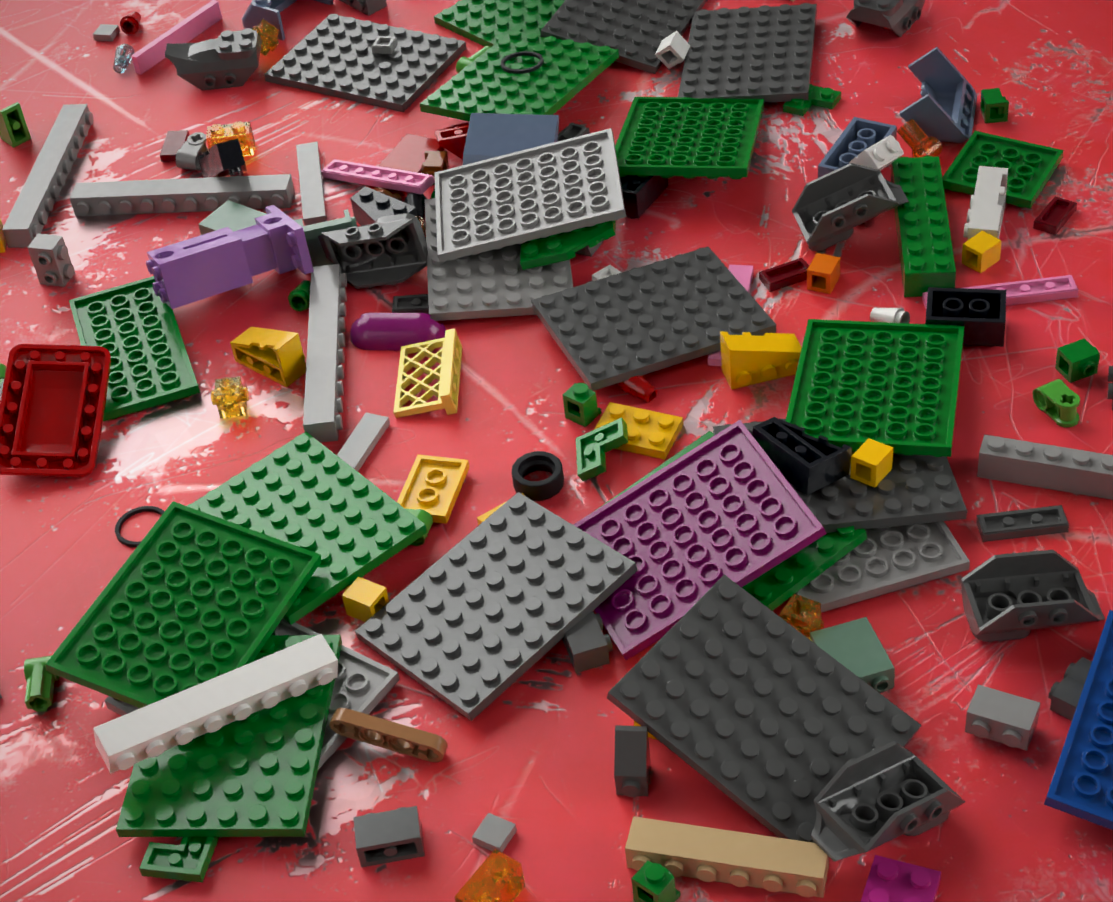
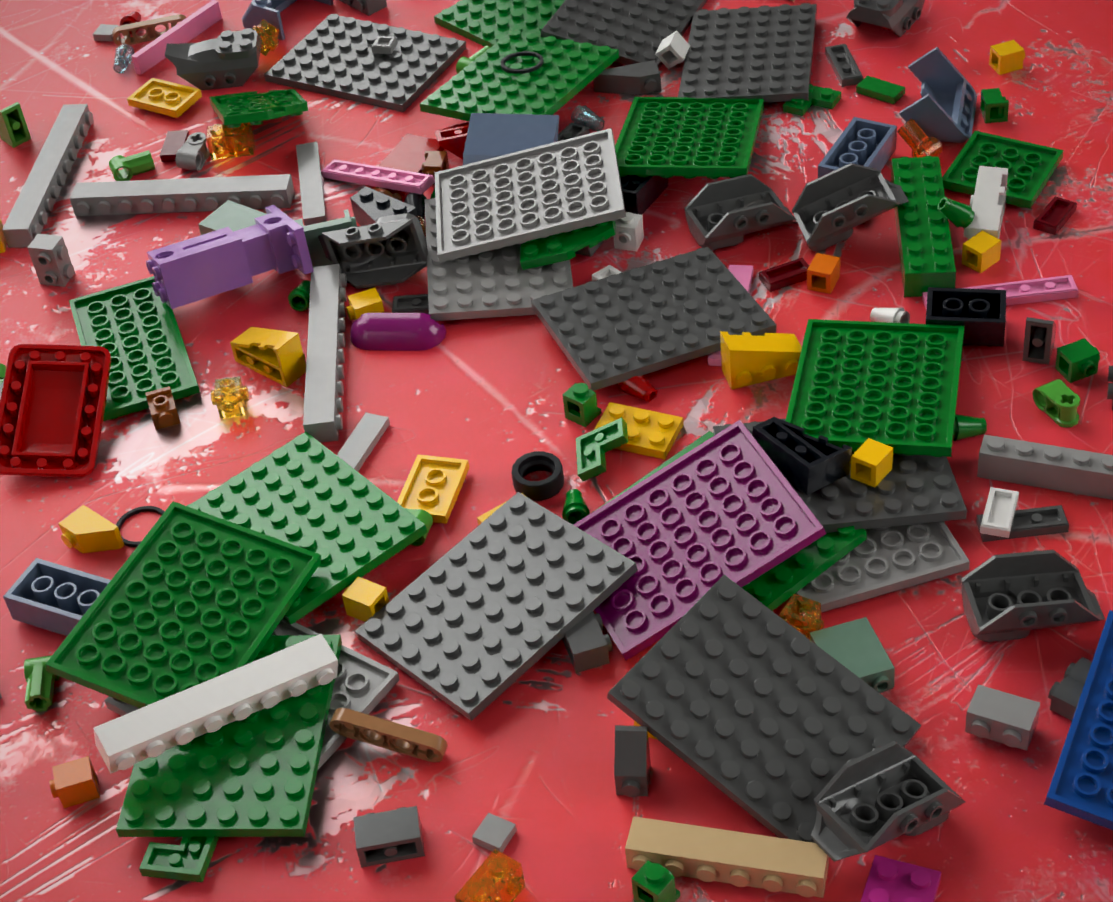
(53, 596): none -> sand blue brick
(75, 782): none -> orange brick
(90, 532): none -> yellow slope
(131, 165): none -> bright green piece
(148, 25): none -> medium nougat beam
(162, 408): none -> dark orange brick
(164, 97): none -> yellow plate
(223, 160): black wedge -> none
(256, 107): none -> green plate
(364, 302): none -> yellow brick
(447, 373): light yellow fence -> none
(574, 507): none -> green cone
(585, 117): none -> clear light blue cone
(629, 79): none -> dark grey slope
(629, 232): none -> white brick
(732, 209): none -> dark grey slope
(843, 65): none -> dark grey tile
(880, 89): none -> green tile
(880, 154): white brick -> none
(958, 213): none -> green cone
(968, 427): none -> green cone
(999, 512): none -> white tile
(1006, 57): none -> yellow brick
(1039, 340): none -> dark grey slope

